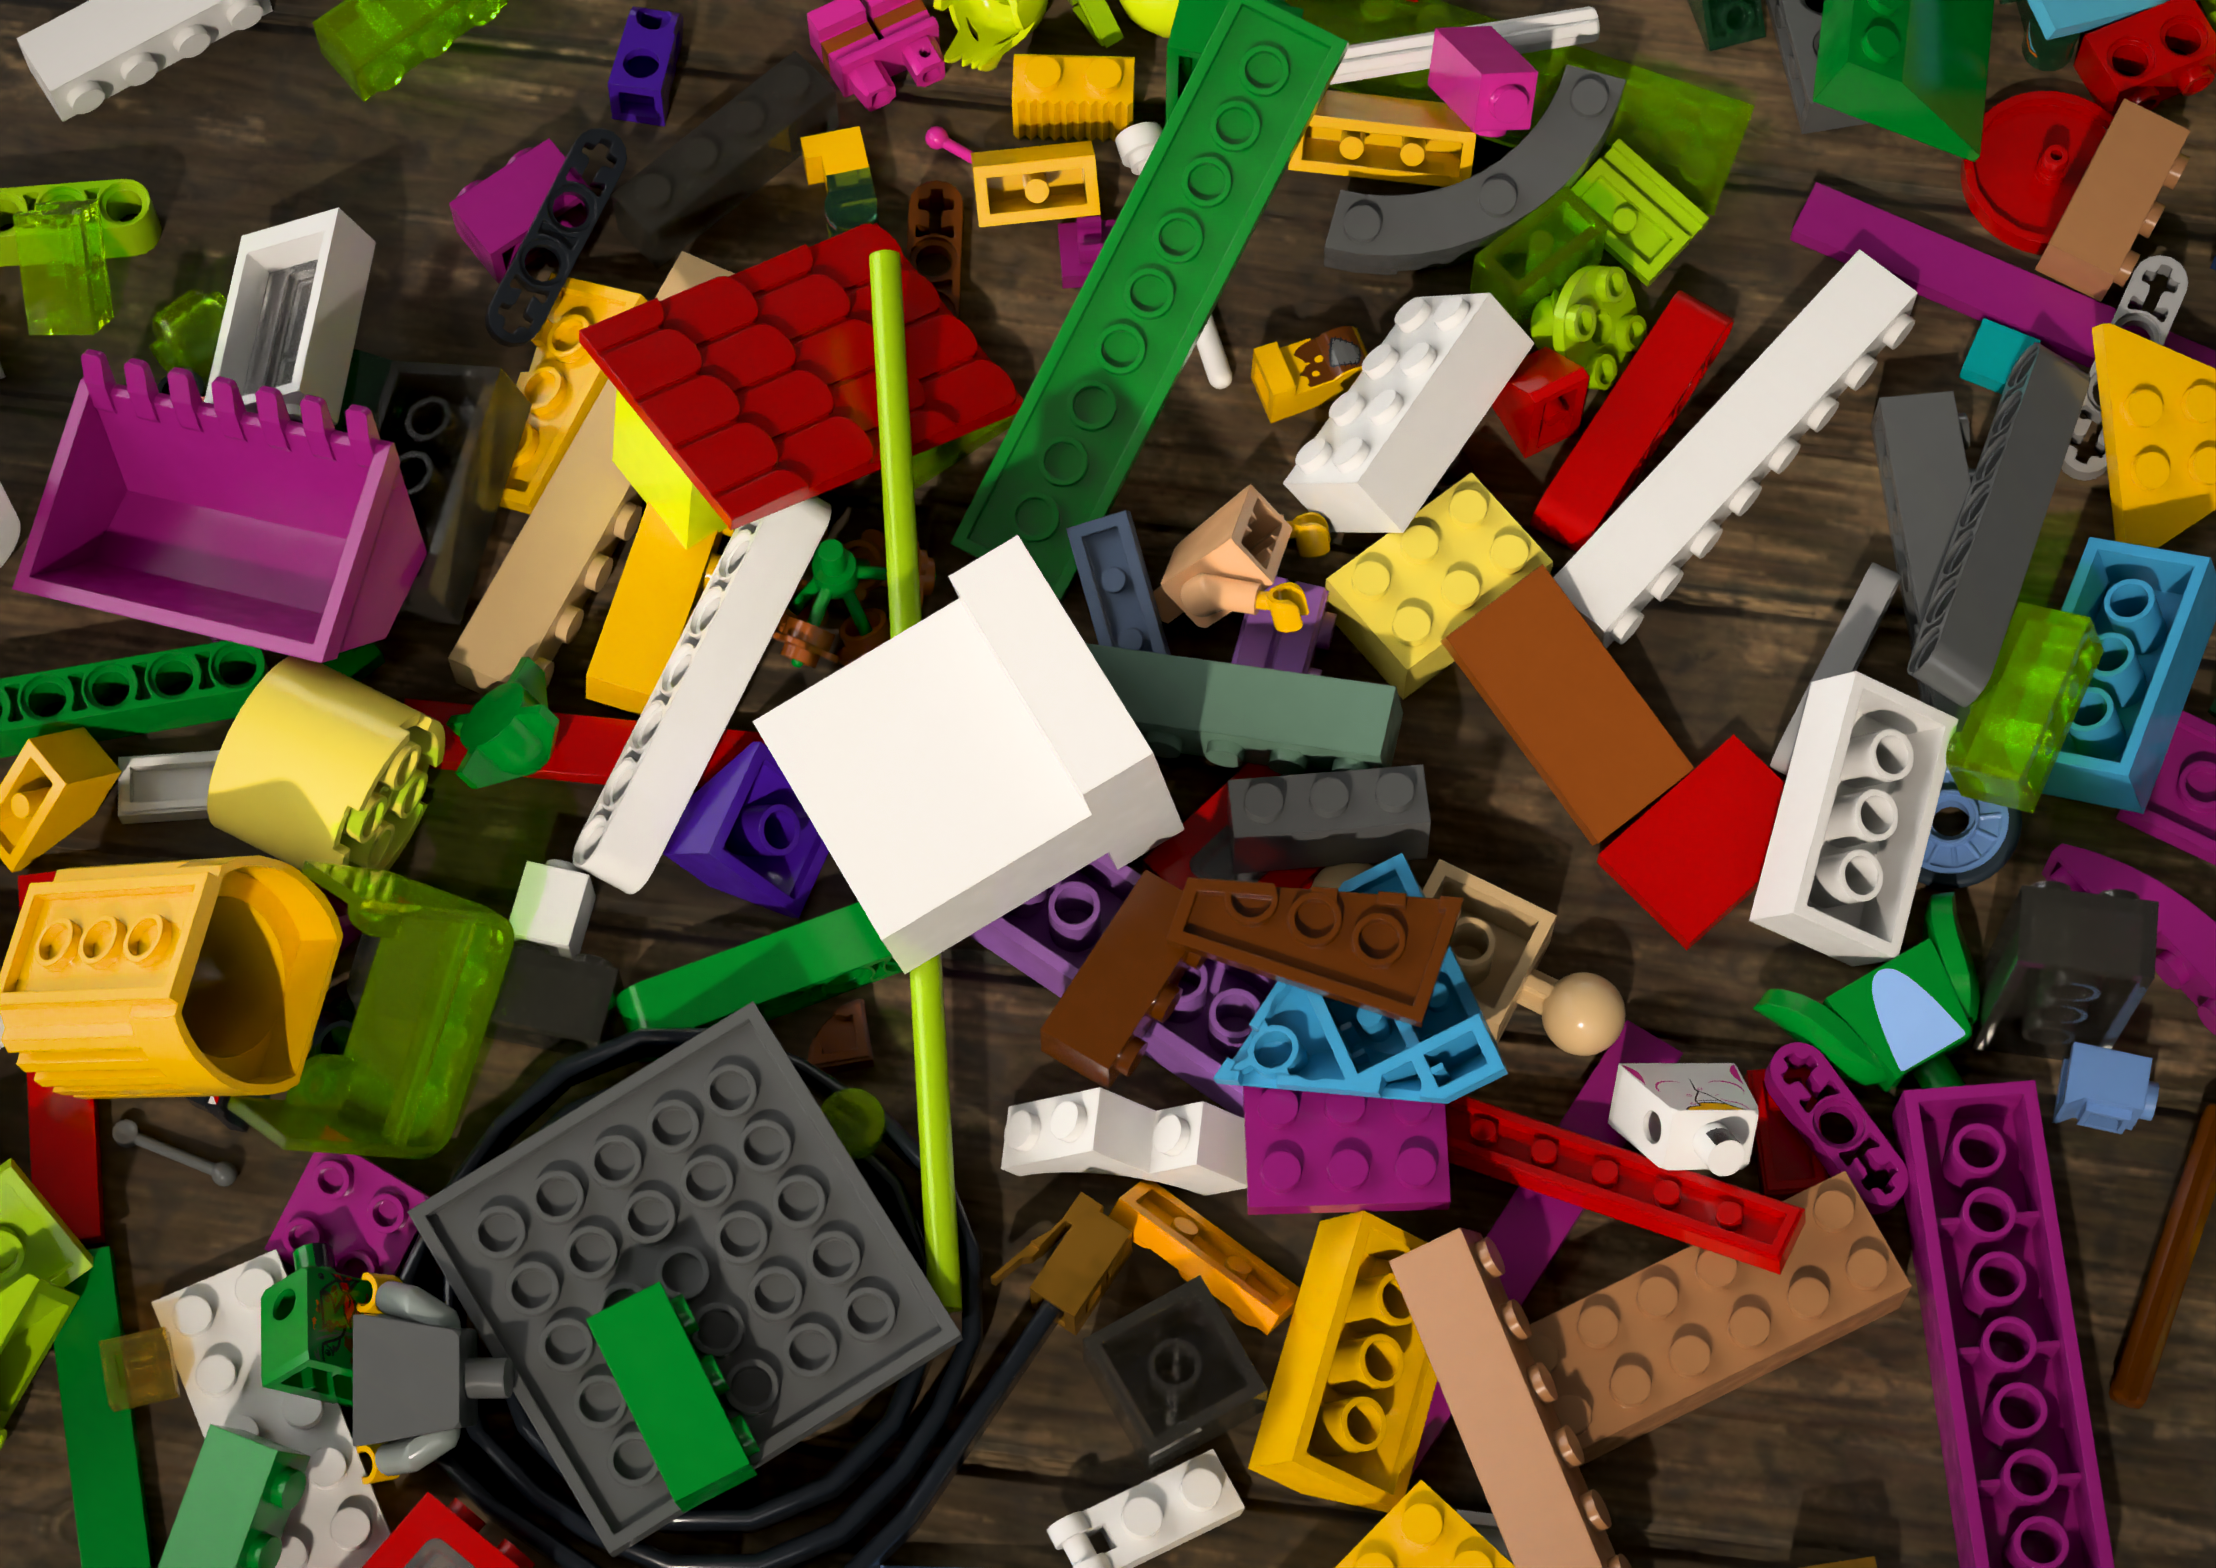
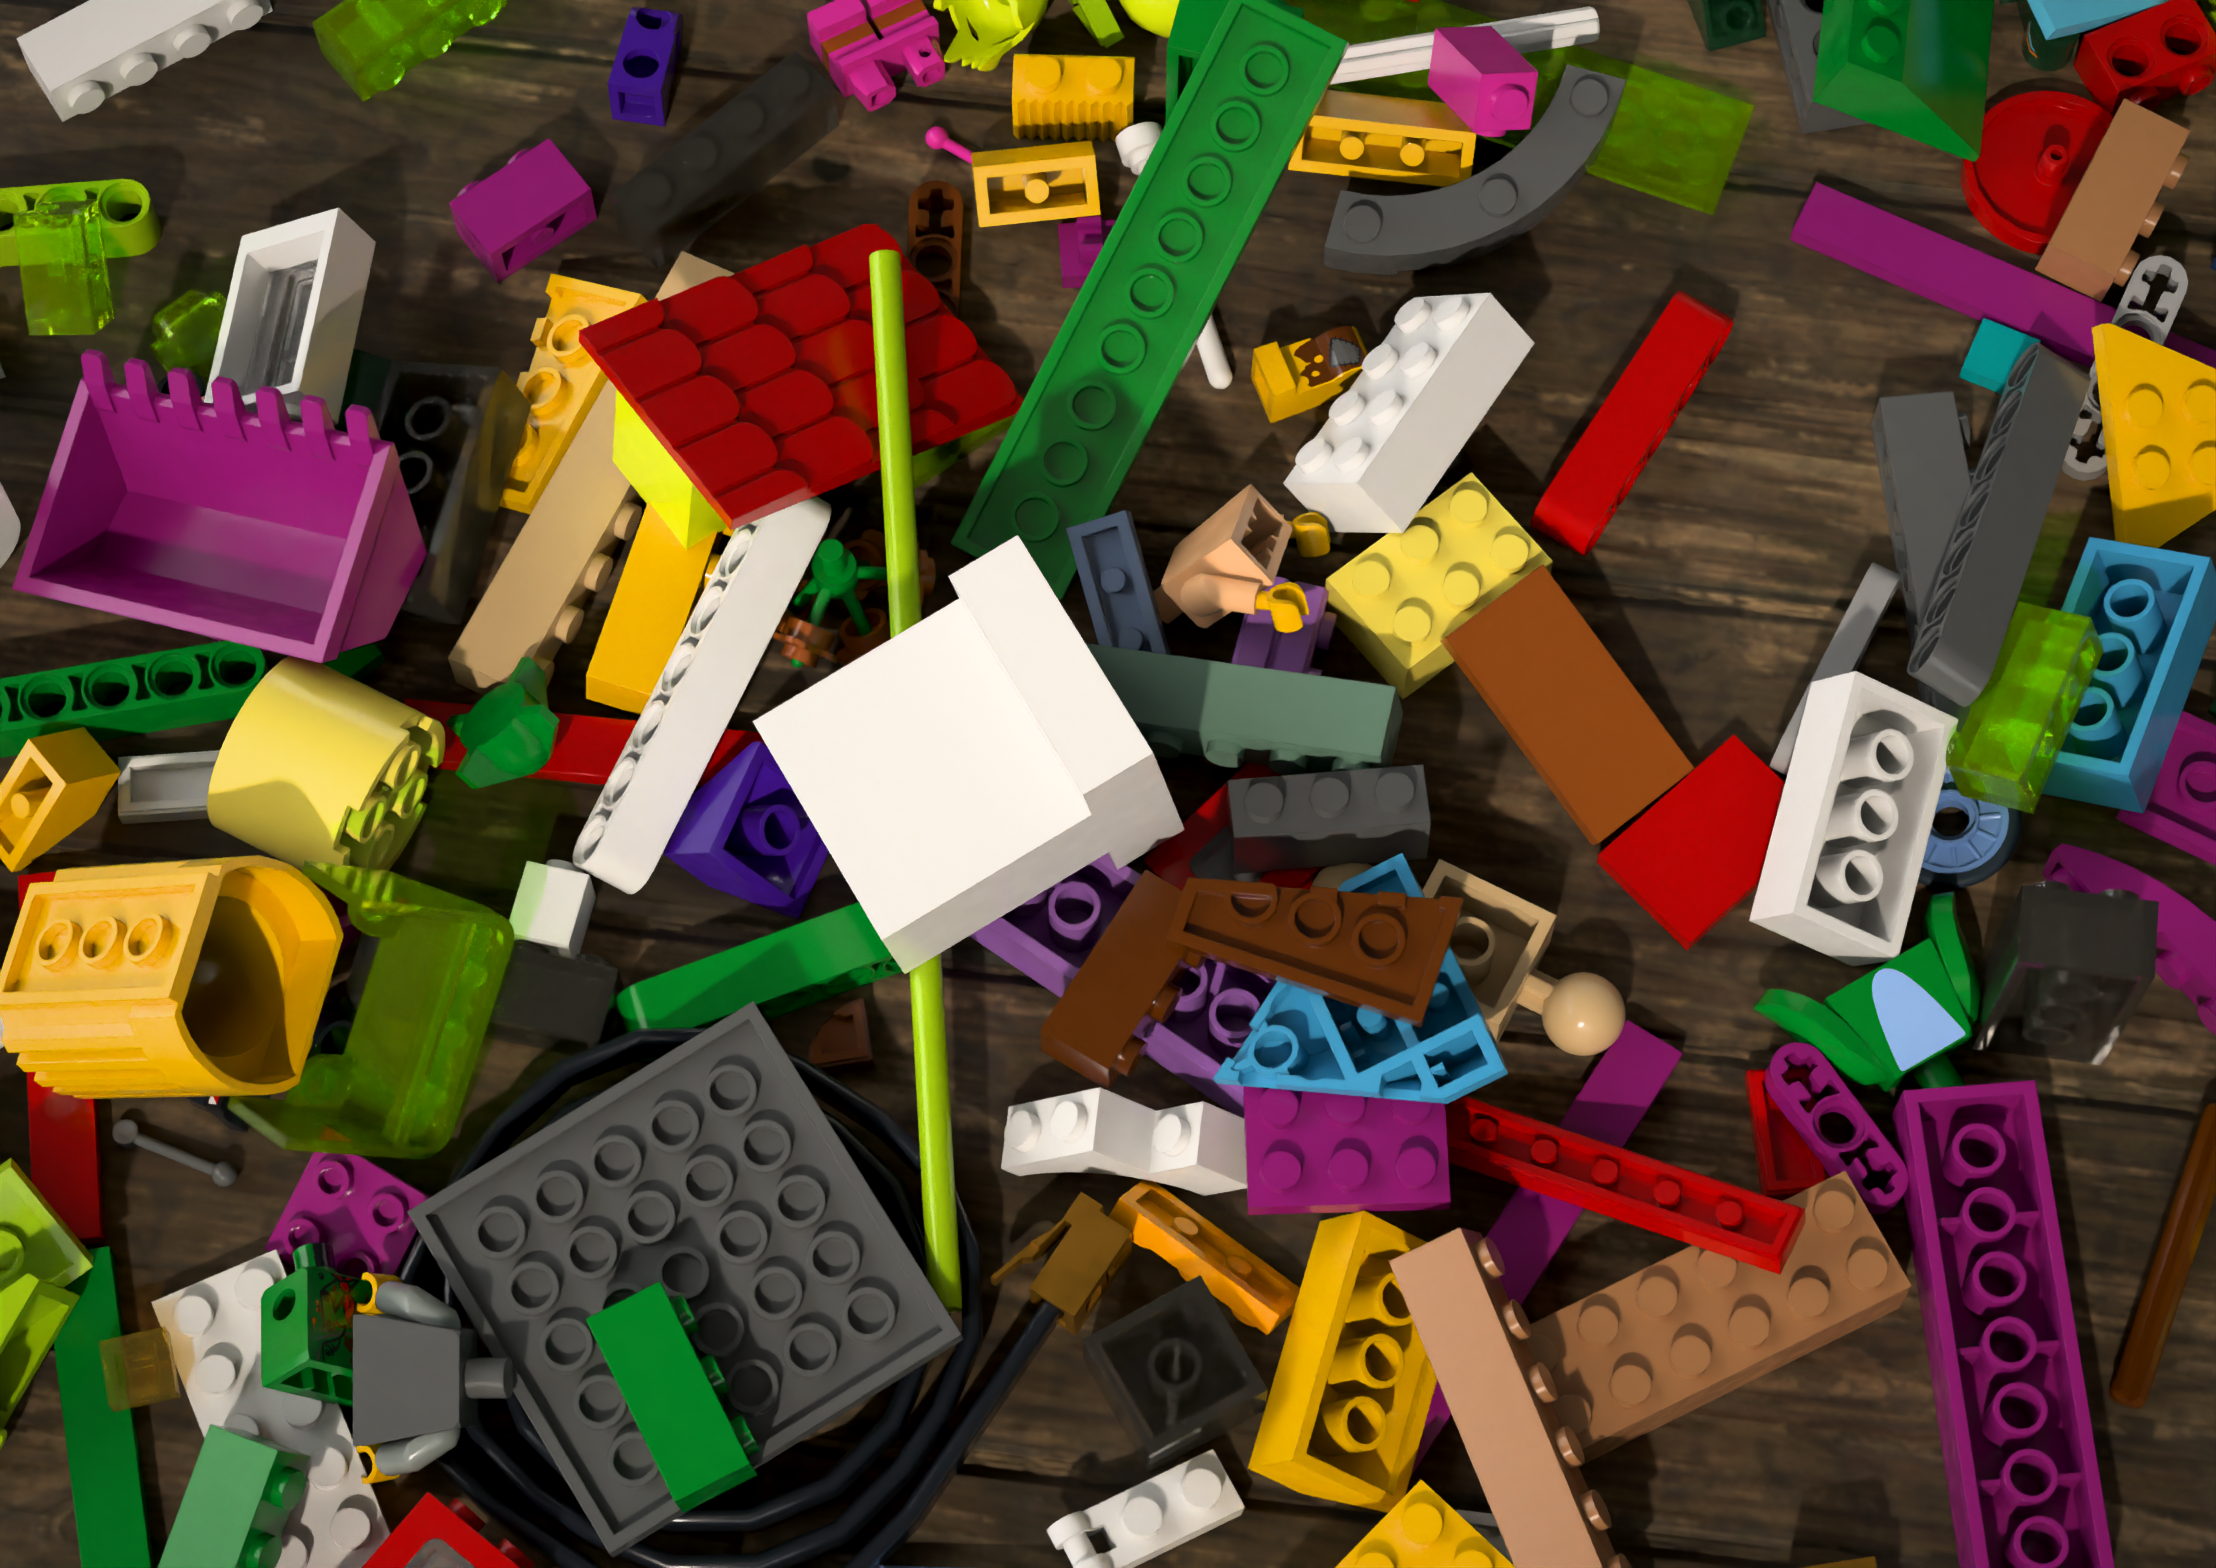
(551, 235): black beam -> none
(843, 165): leg -> none
(856, 1120): clear neon green tile -> none
(1539, 254): clear neon green brick -> none
(1542, 401): red slope -> none
(1592, 323): lime plate -> none
(1643, 212): lime plate -> none
(1686, 1115): white torso -> none
(1736, 446): white brick -> none
(2105, 1089): medium blue window -> none

